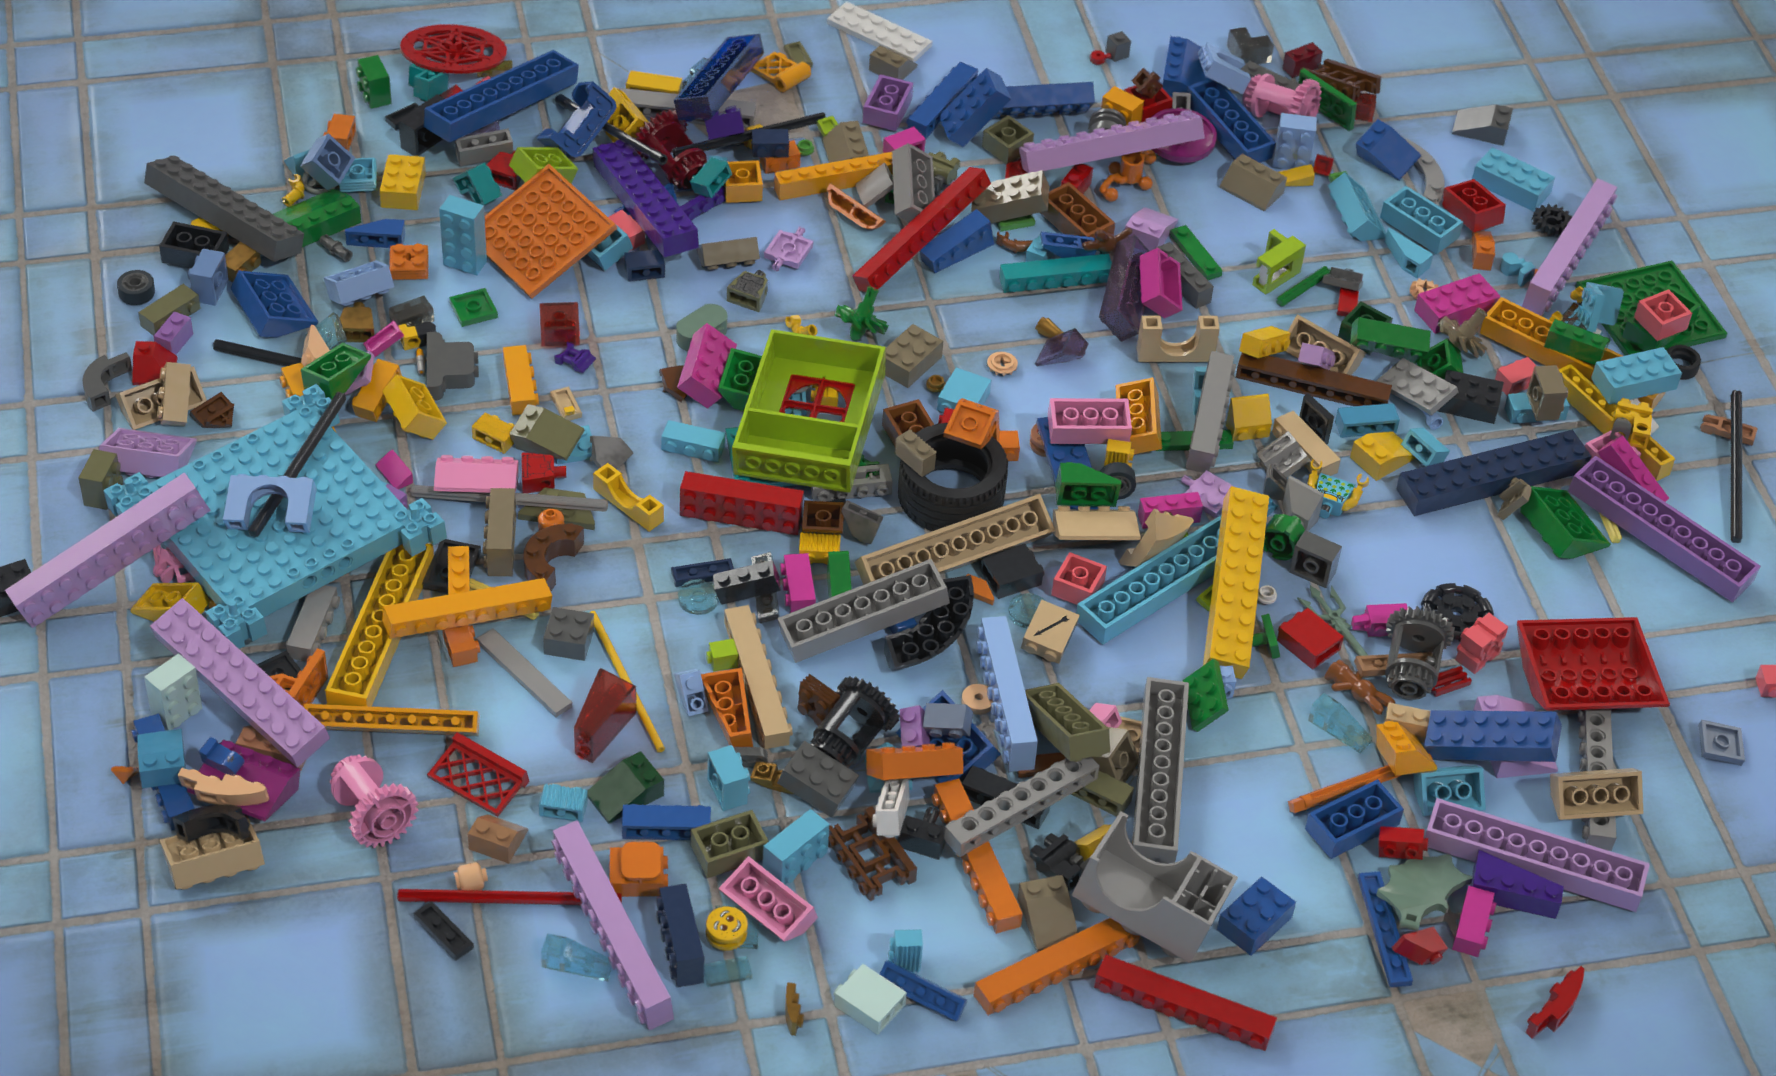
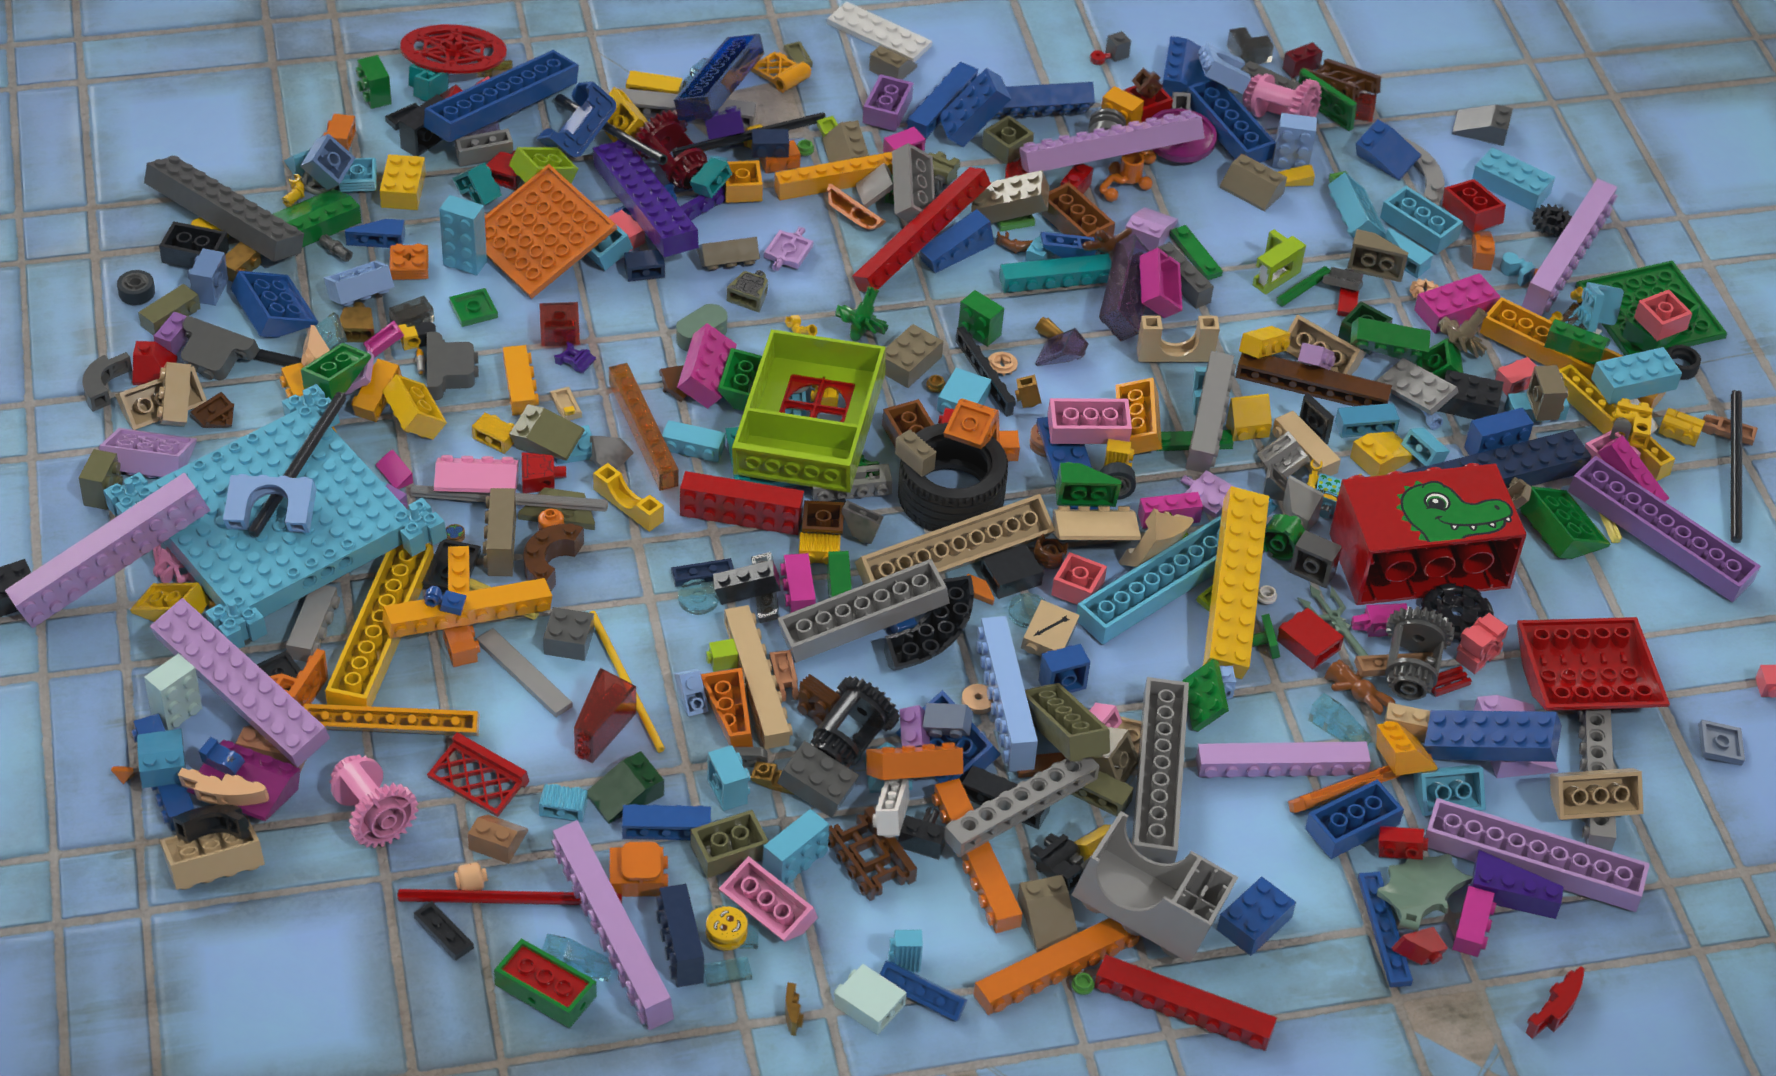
(214, 349): none -> dark grey brick
(450, 602): none -> blue plate
(455, 532): none -> tile
(545, 983): none -> brick
(643, 426): none -> clear orange brick
(785, 673): none -> nougat hinge
(981, 317): none -> green brick
(983, 368): none -> black plate
(1028, 391): none -> pearl gold brick
(1050, 552): none -> reddish brown hair
(1065, 666): none -> blue brick
(1082, 984): none -> bright green plate
(1282, 759): none -> lavender brick
(1323, 164): red tile -> none
(1377, 256): none -> dark tan slope
(1426, 531): none -> red brick
(1498, 431): none -> blue brick
(1681, 427): none -> yellow brick

